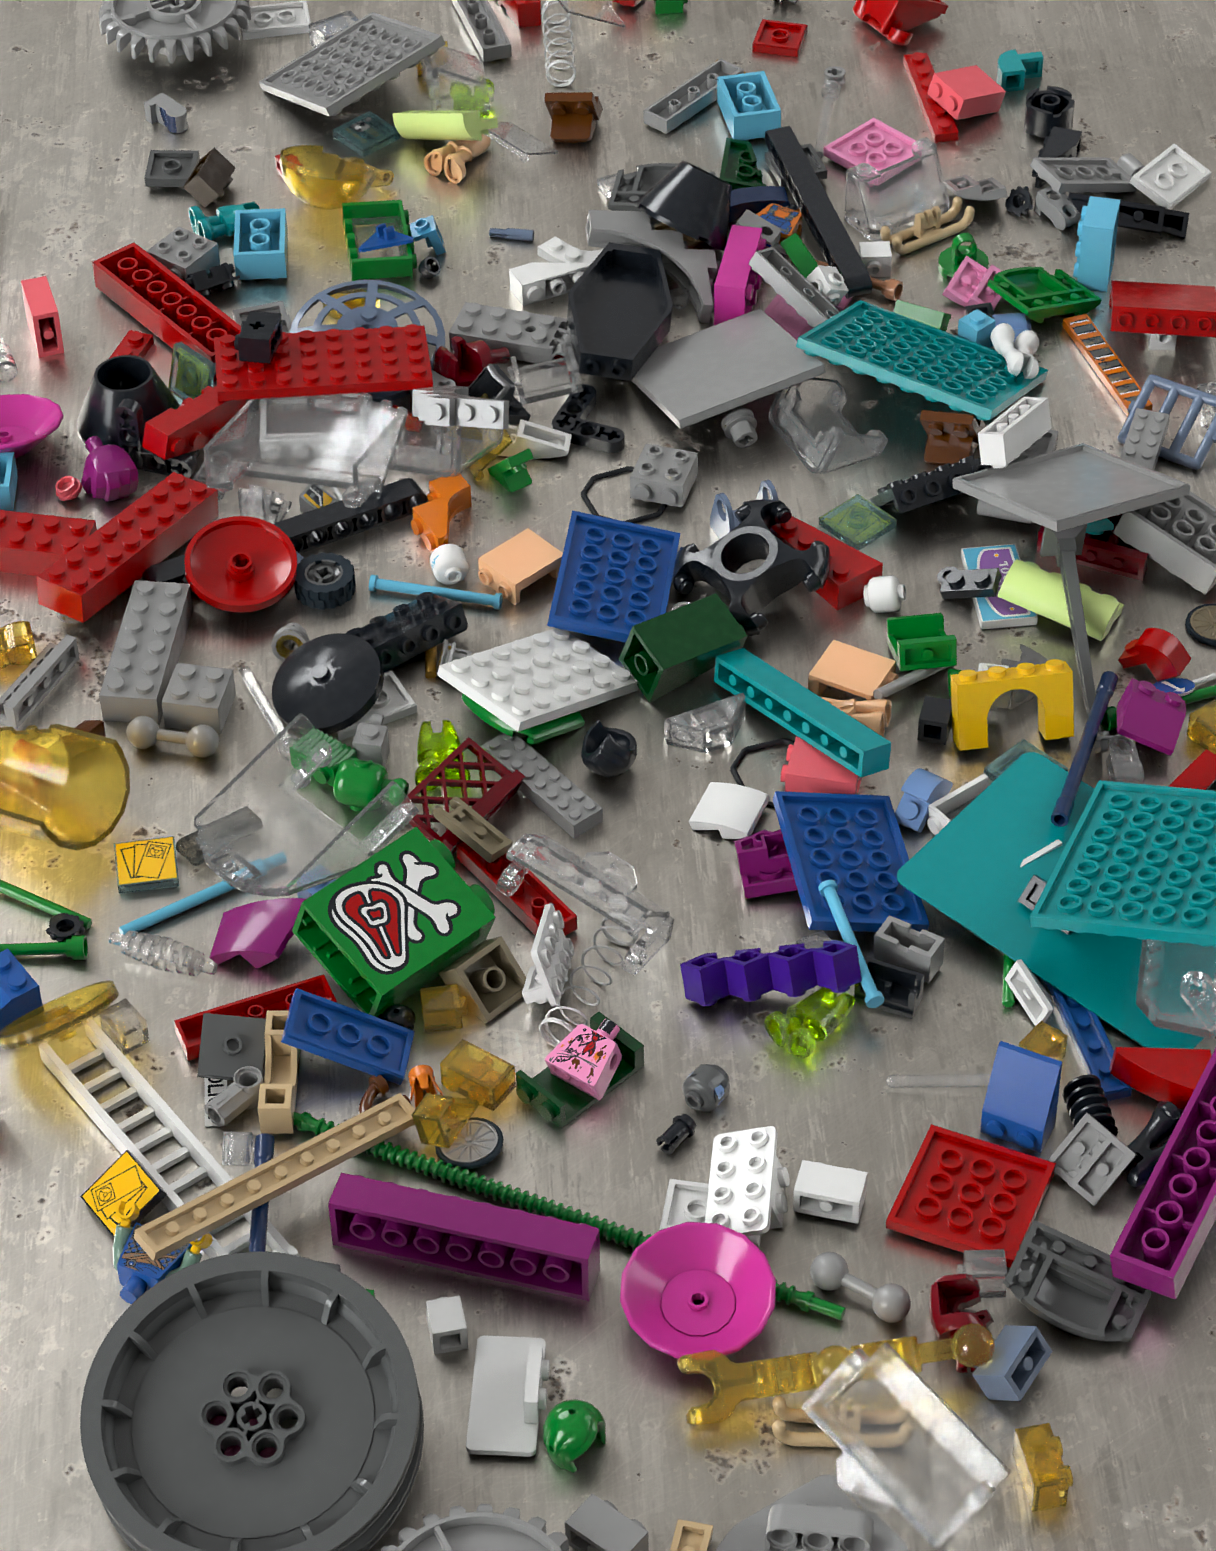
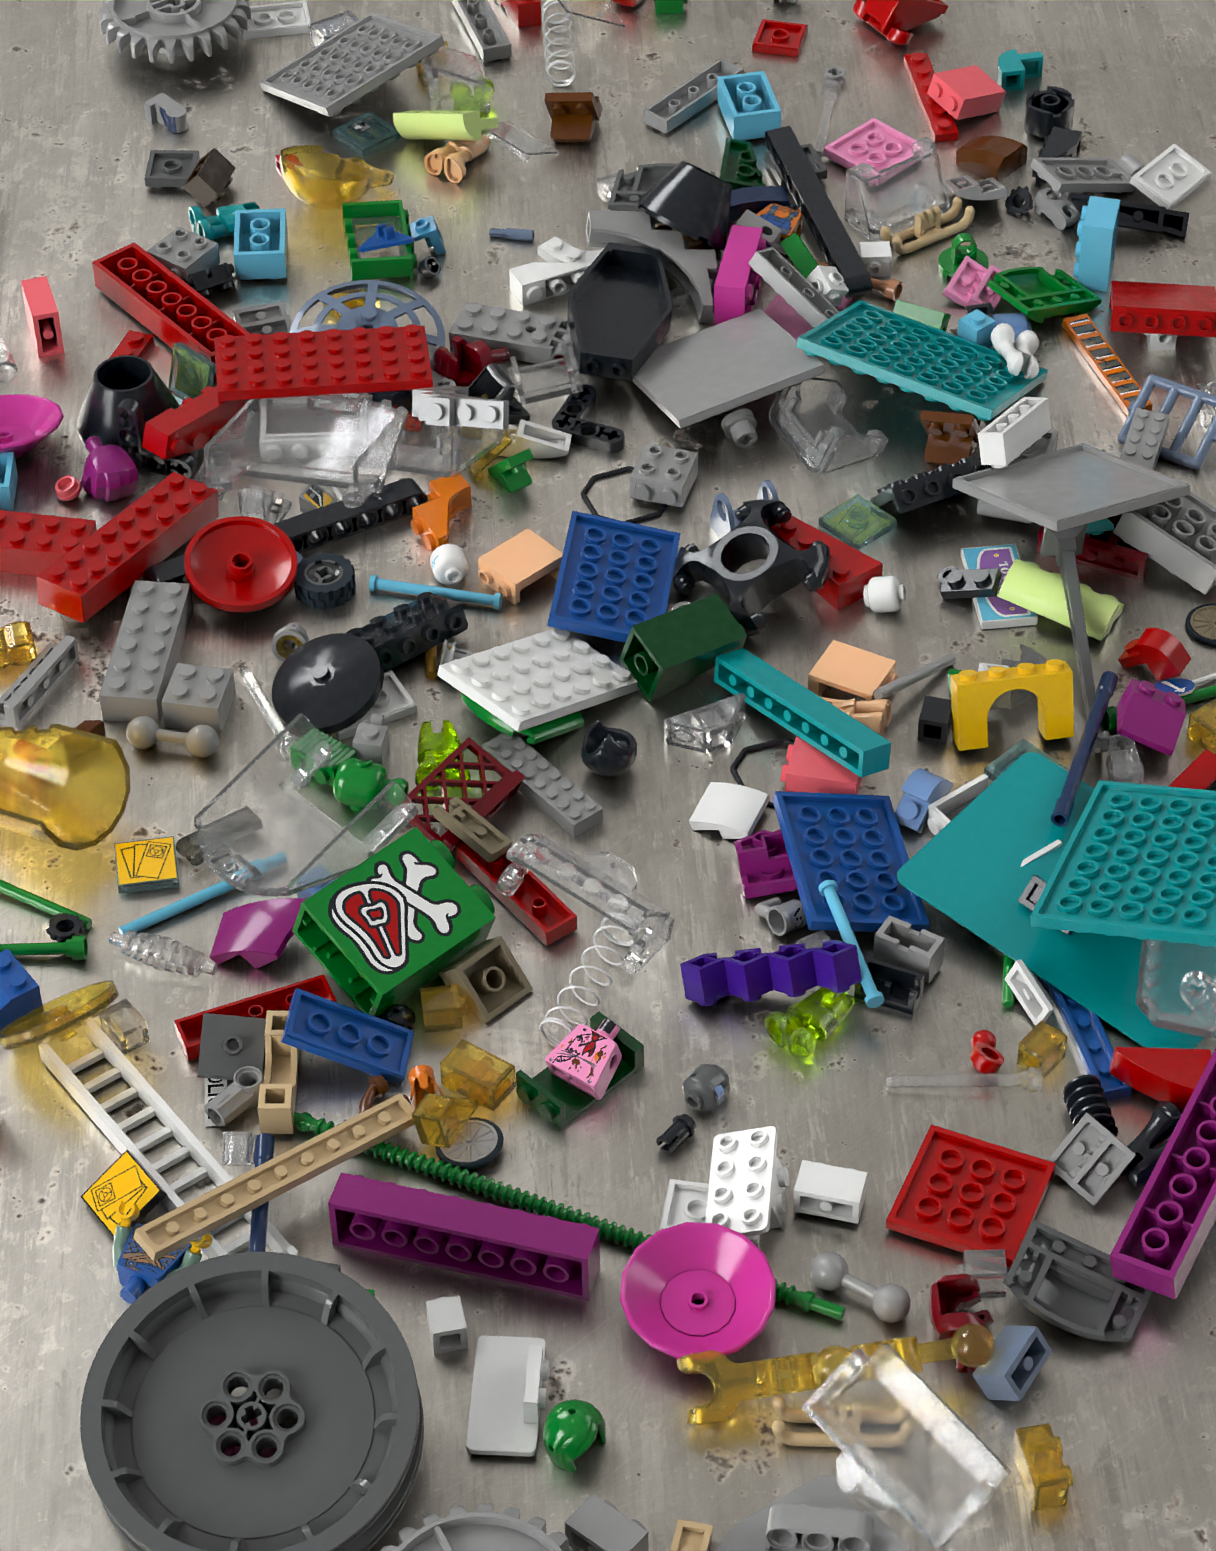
(259, 337): black brick -> none
(552, 960): white bracket -> none
(782, 917): none -> light grey piece
(921, 642): green panel -> none
(984, 1055): none -> red plate
(992, 157): none -> reddish brown slope
(1021, 1097): slope -> none

